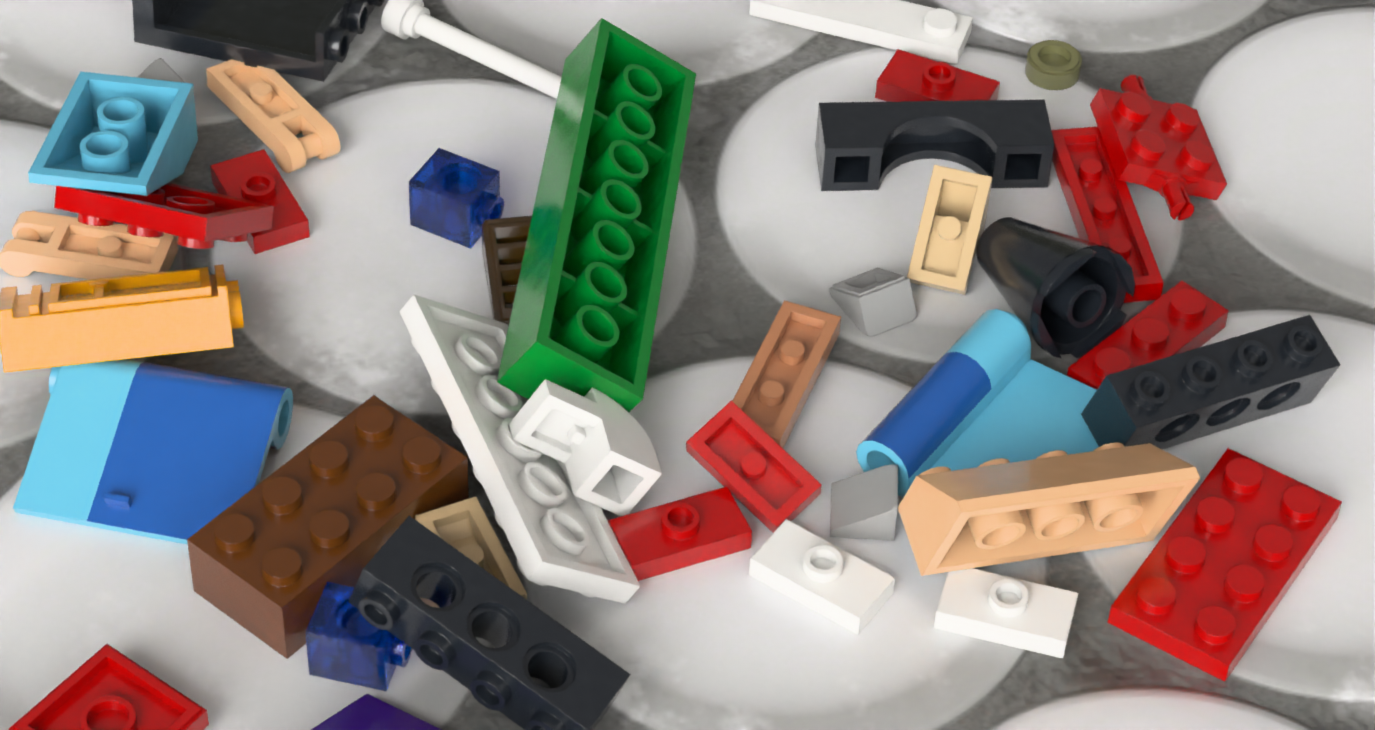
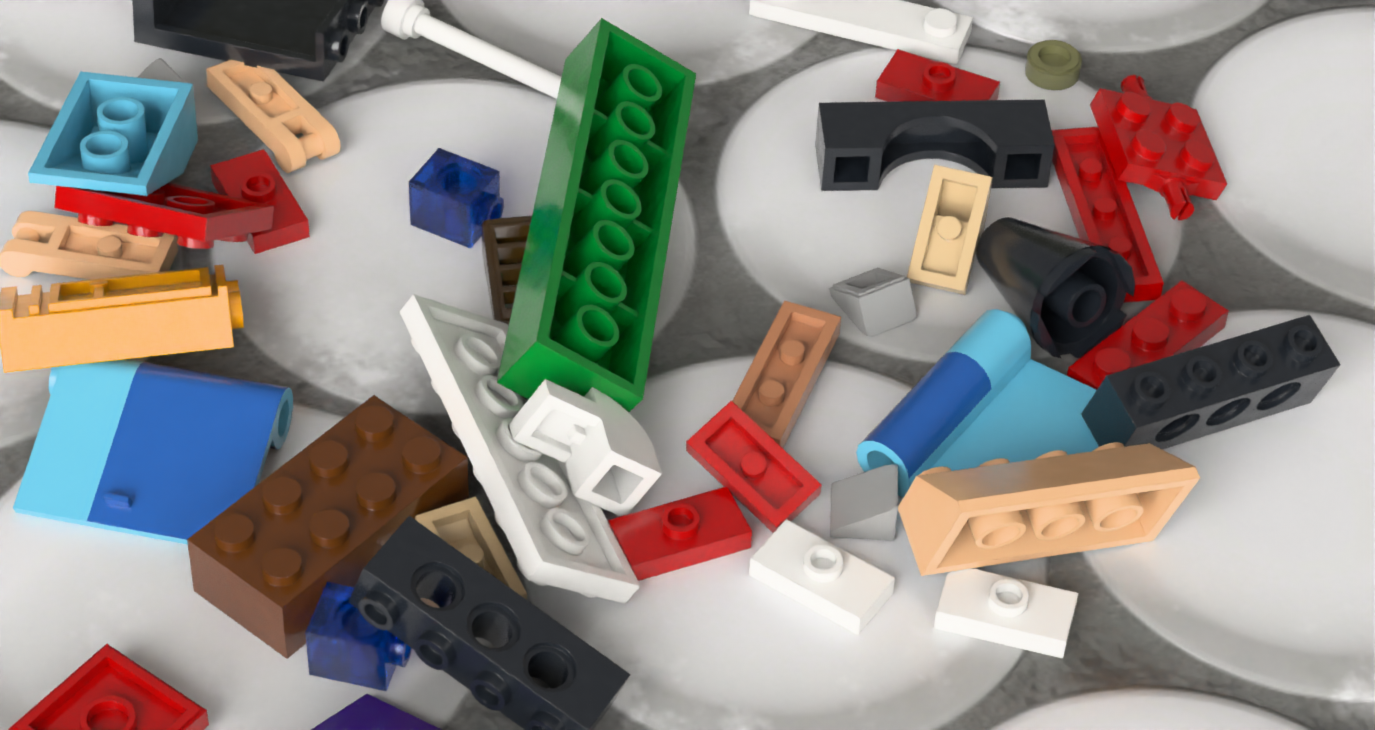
(1224, 564): red plate -> none

